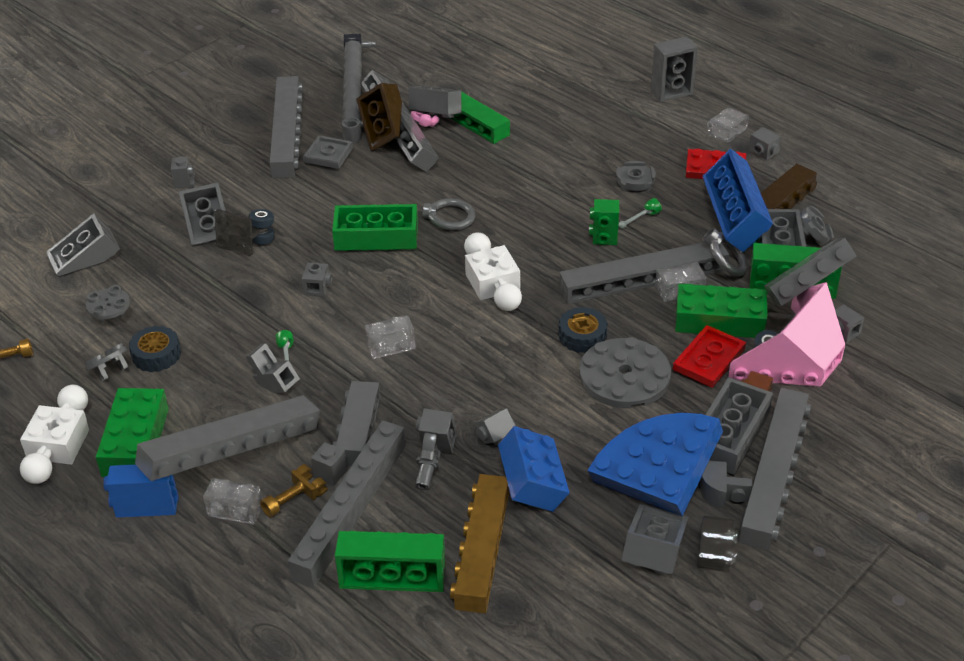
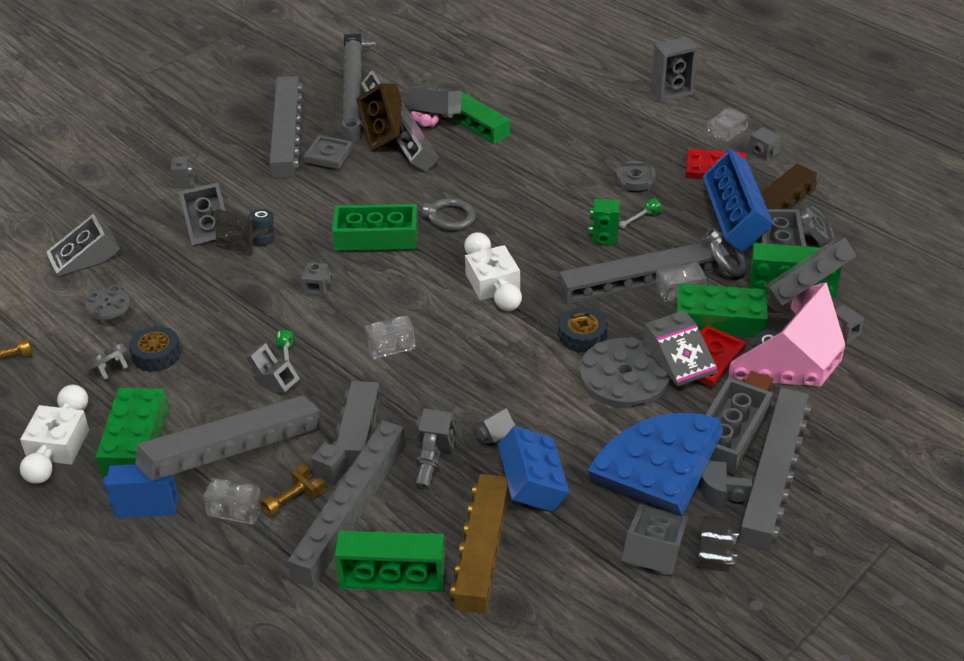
(679, 348): none -> dark grey slope

